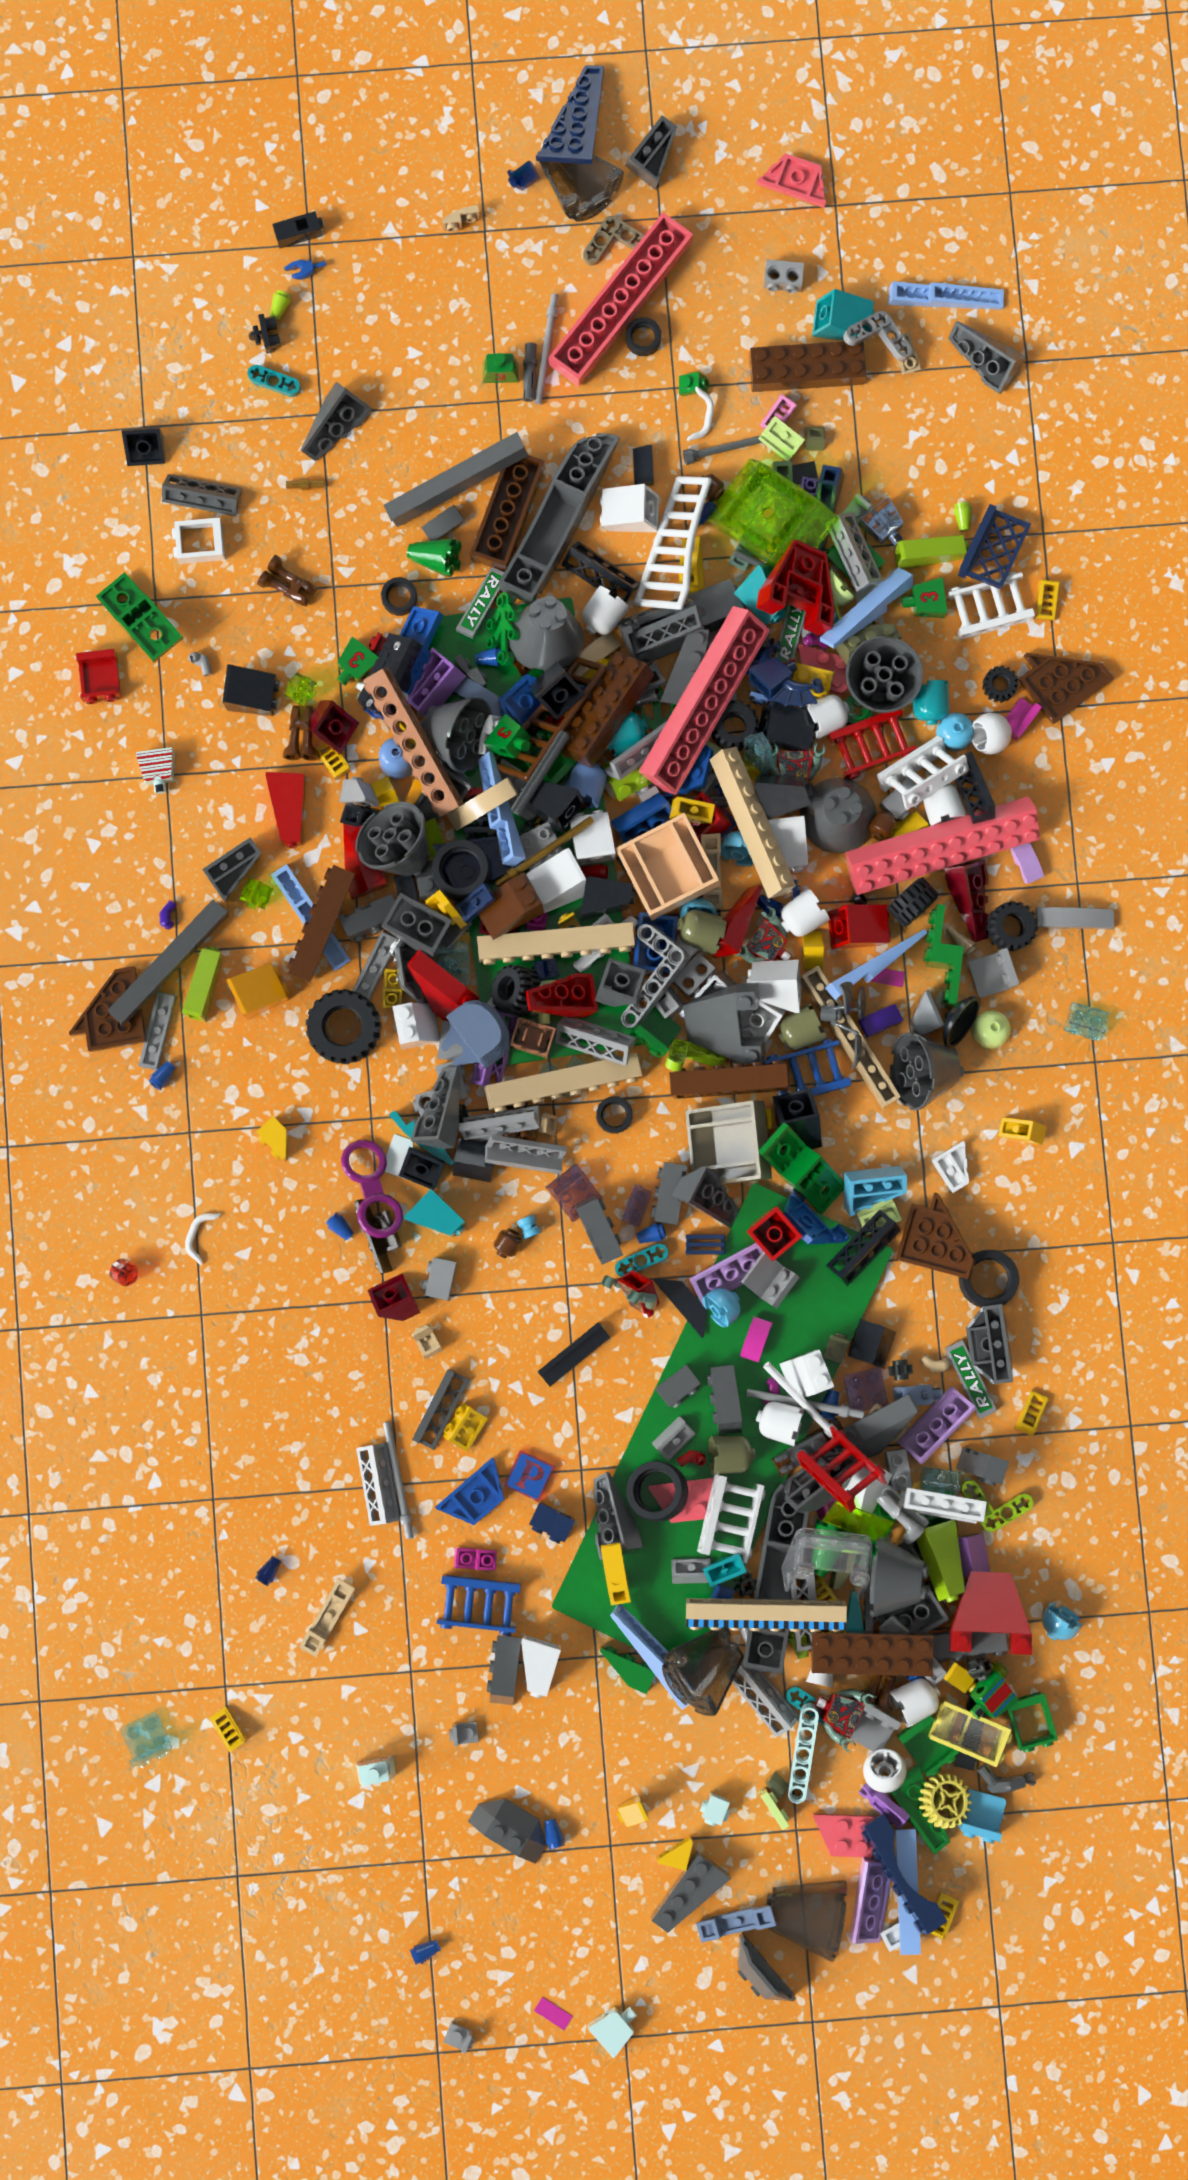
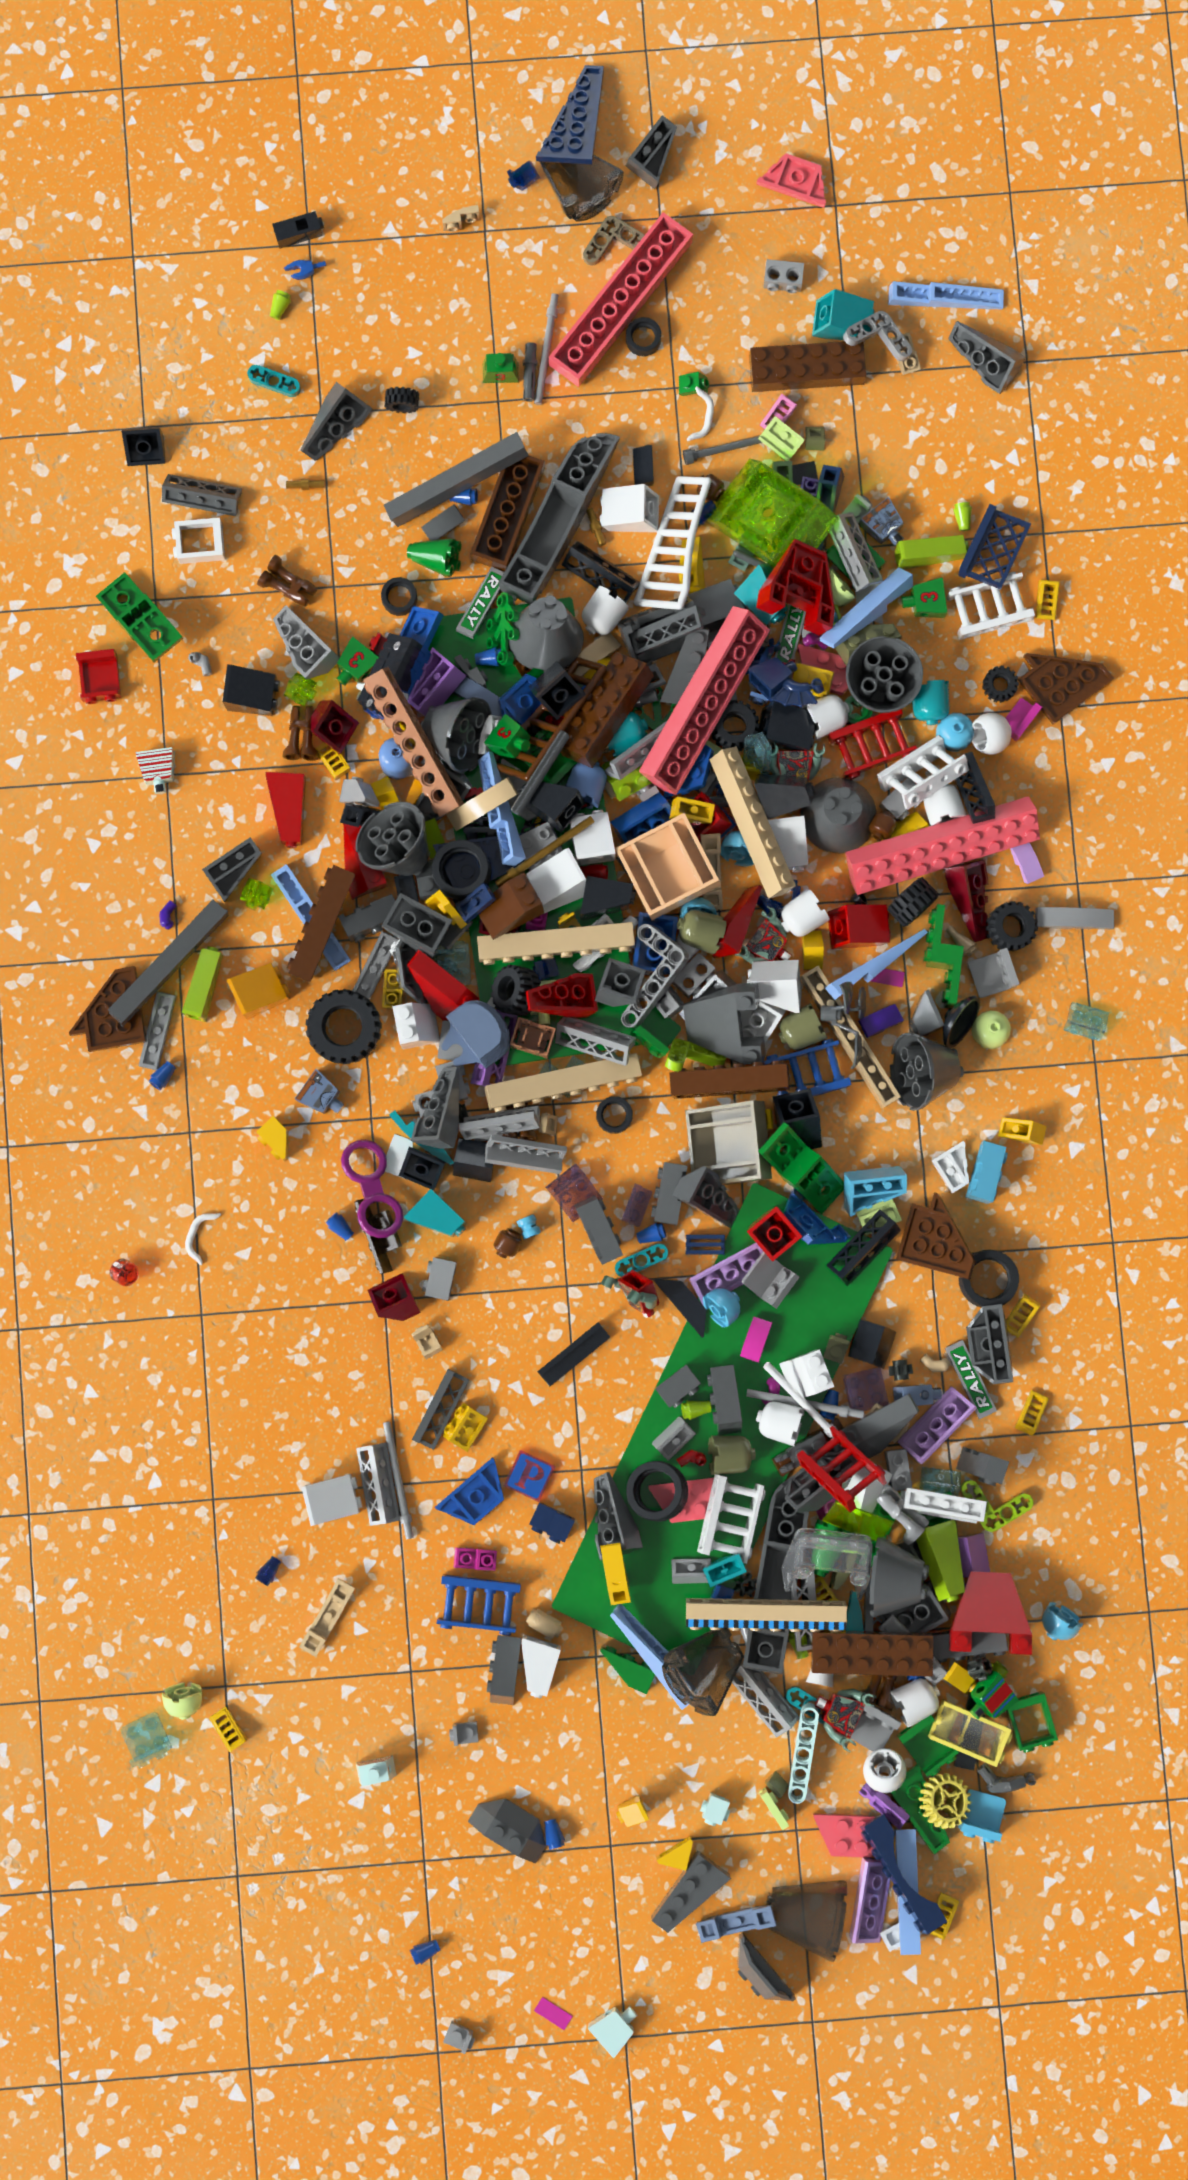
(182, 1700): none -> yellowish green cylinder
(266, 325): black hips -> none
(305, 648): none -> light grey wedge
(319, 1094): none -> sand blue torso
(331, 1499): none -> white slope
(401, 400): none -> black tyre
(466, 497): none -> blue cone
(544, 1623): none -> tan head
(595, 527): none -> pearl gold bar
(693, 1409): none -> lime cone
(986, 1172): none -> medium azure wedge
(1025, 1298): none -> yellow slope

